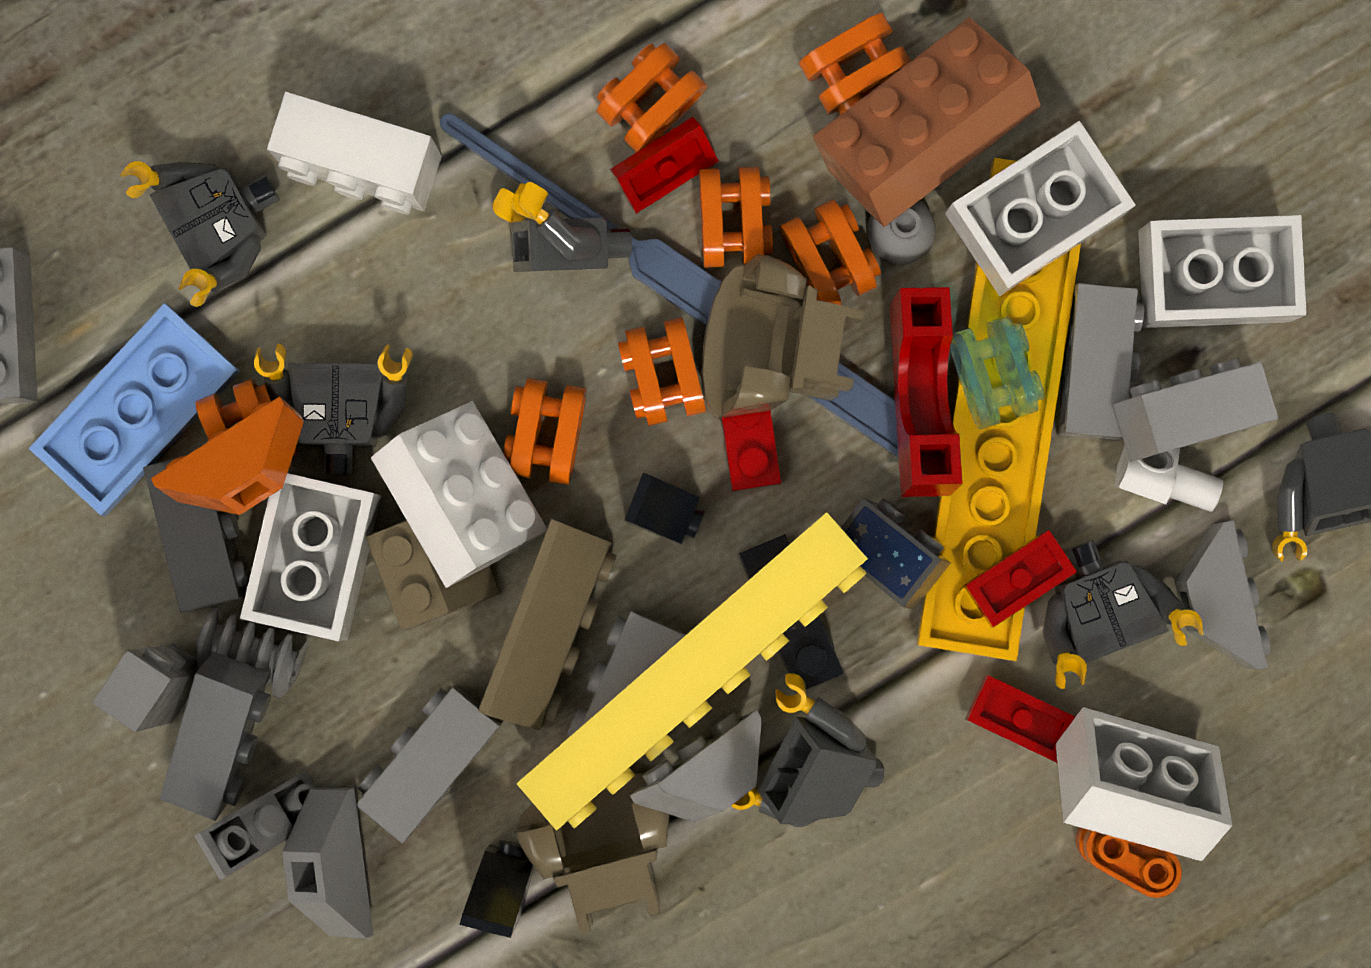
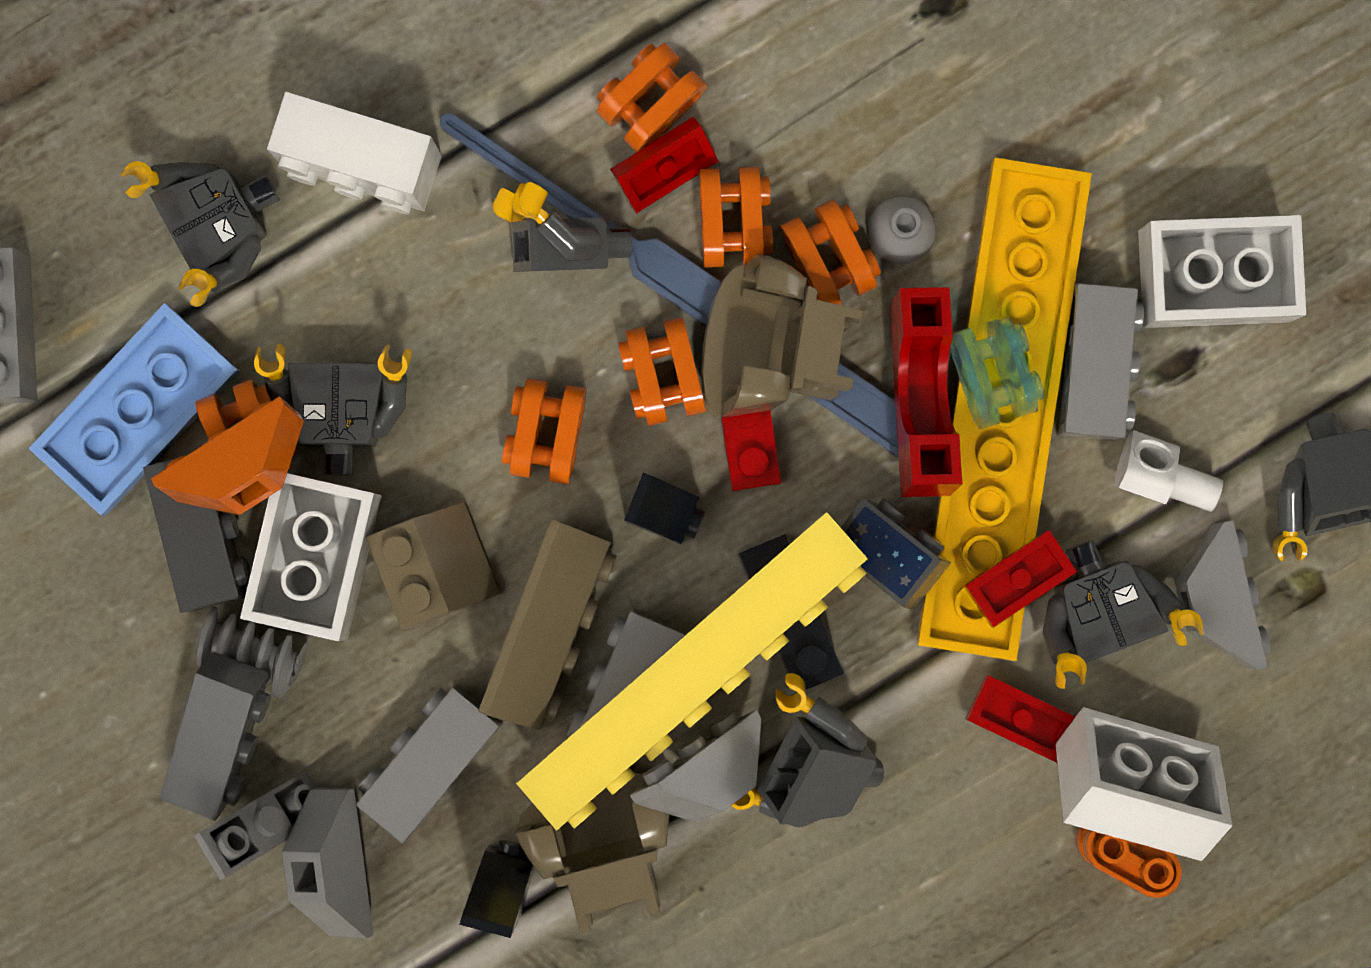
(148, 686): light grey brick -> none
(458, 493): white brick -> none
(848, 90): orange brick -> none
(927, 121): nougat brick -> none
(1039, 208): white brick -> none
(1194, 408): light grey brick -> none

